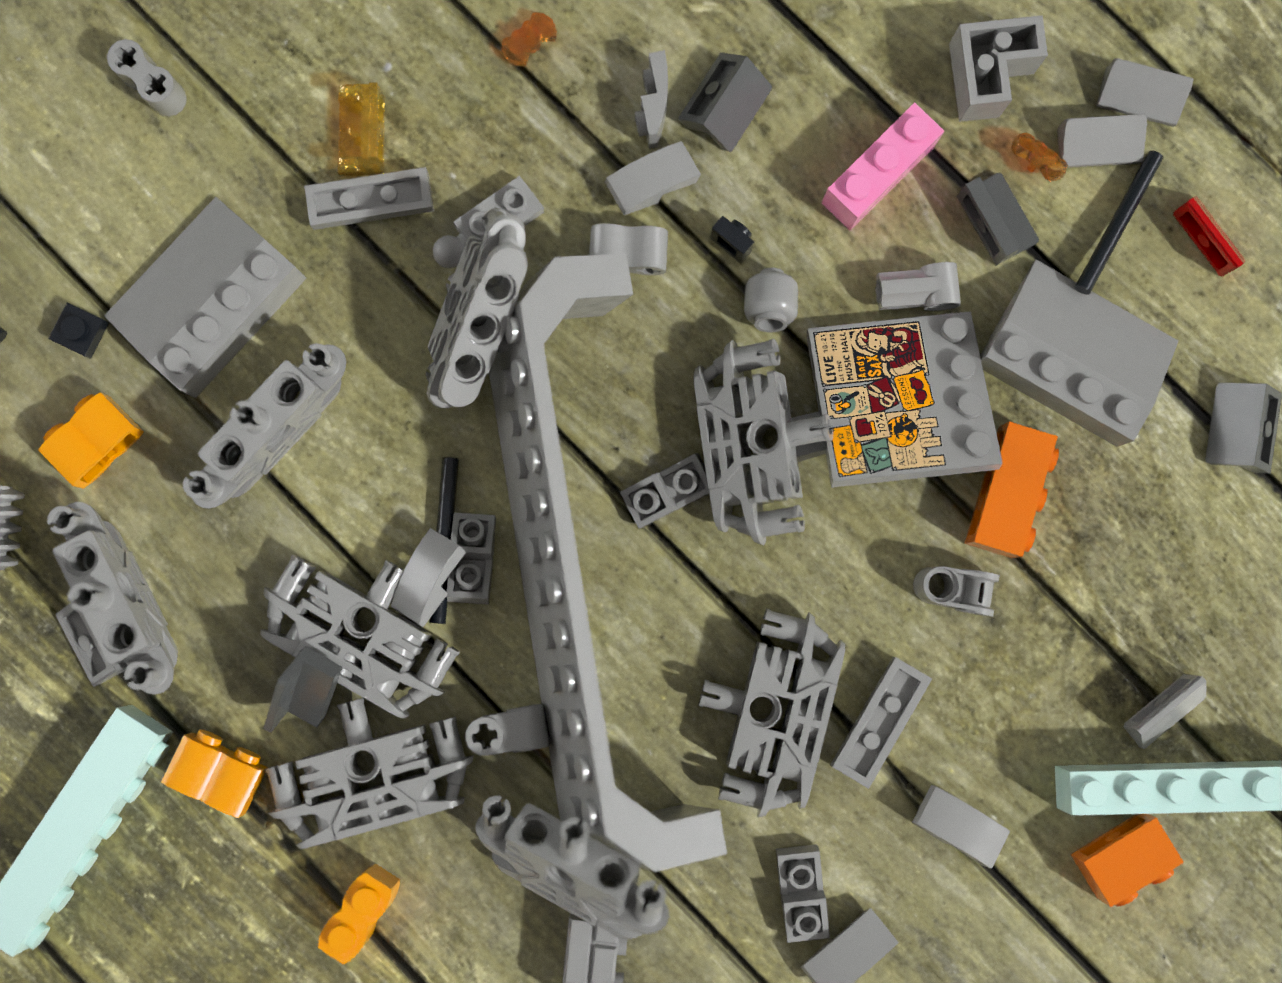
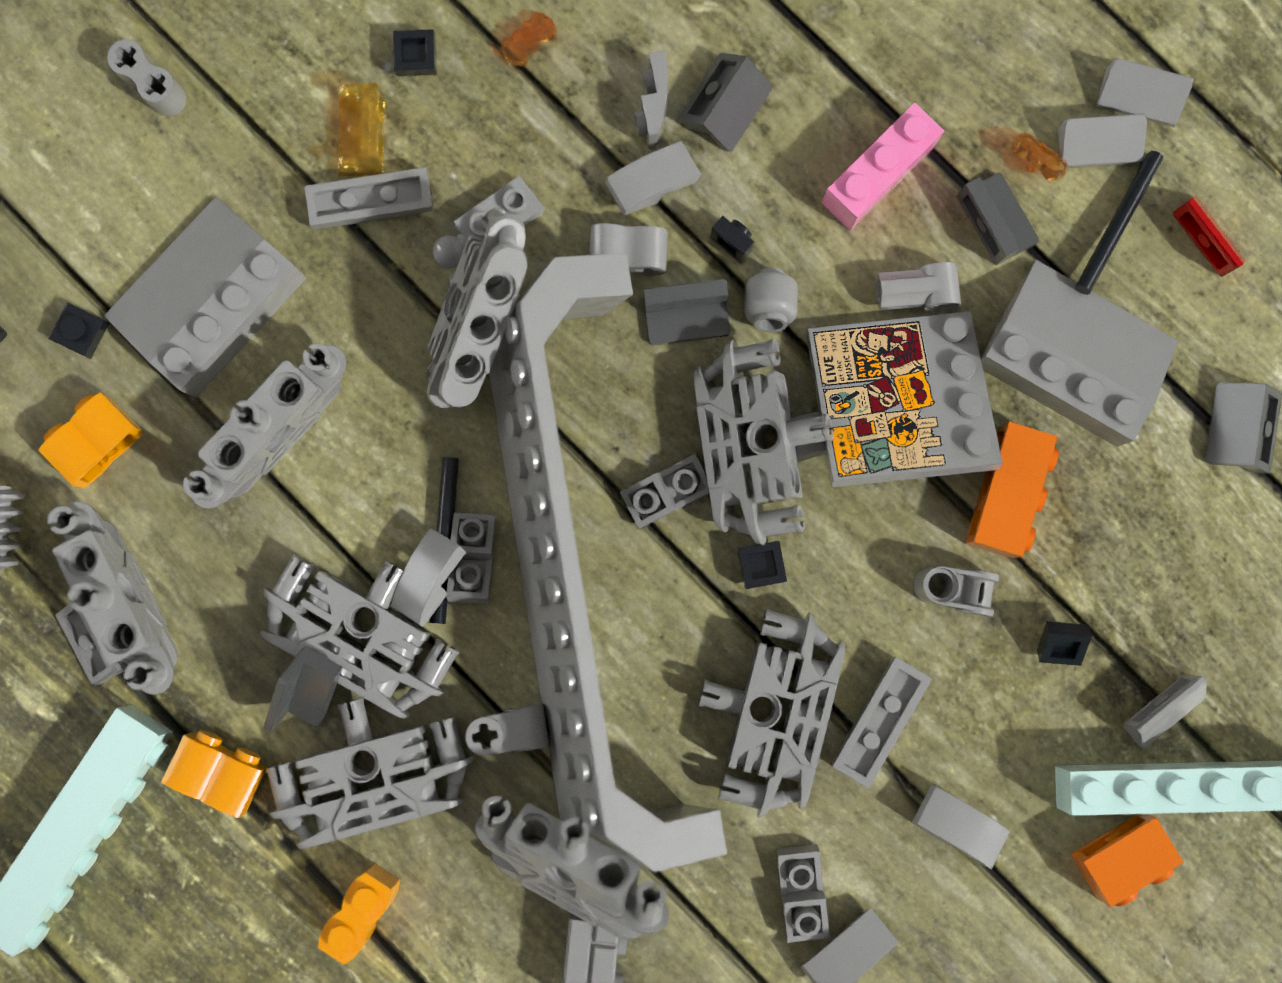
(414, 52): none -> black plate
(686, 312): none -> dark grey panel
(762, 565): none -> black plate
(987, 56): light grey brick -> none
(1064, 643): none -> black plate

